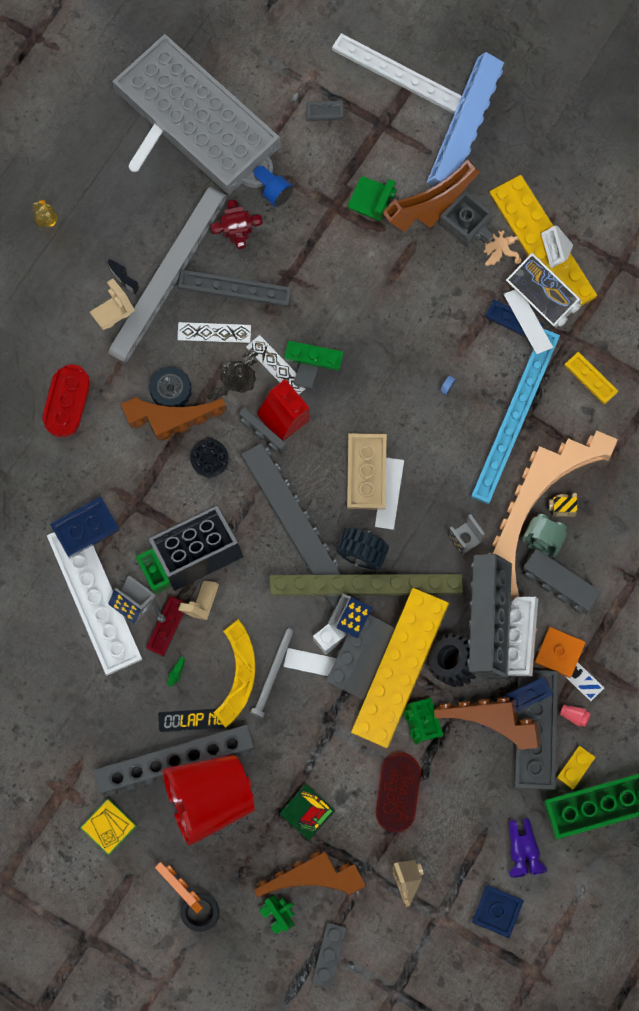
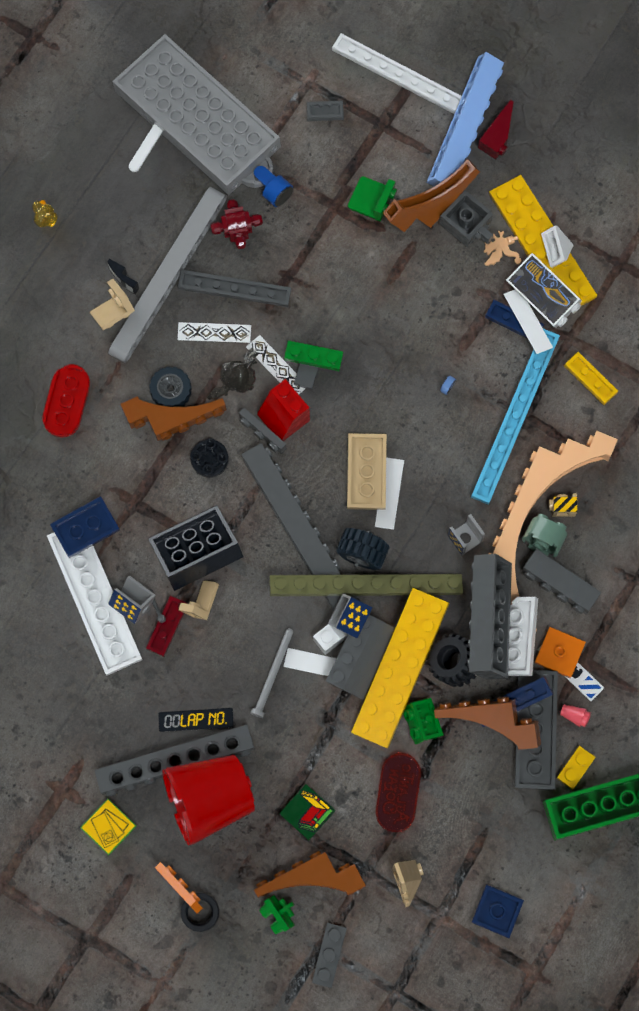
(153, 571): green brick -> none
(175, 674): green bar -> none
(244, 674): yellow tile -> none
(496, 137): none -> dark red slope
(524, 847): dark purple piece -> none

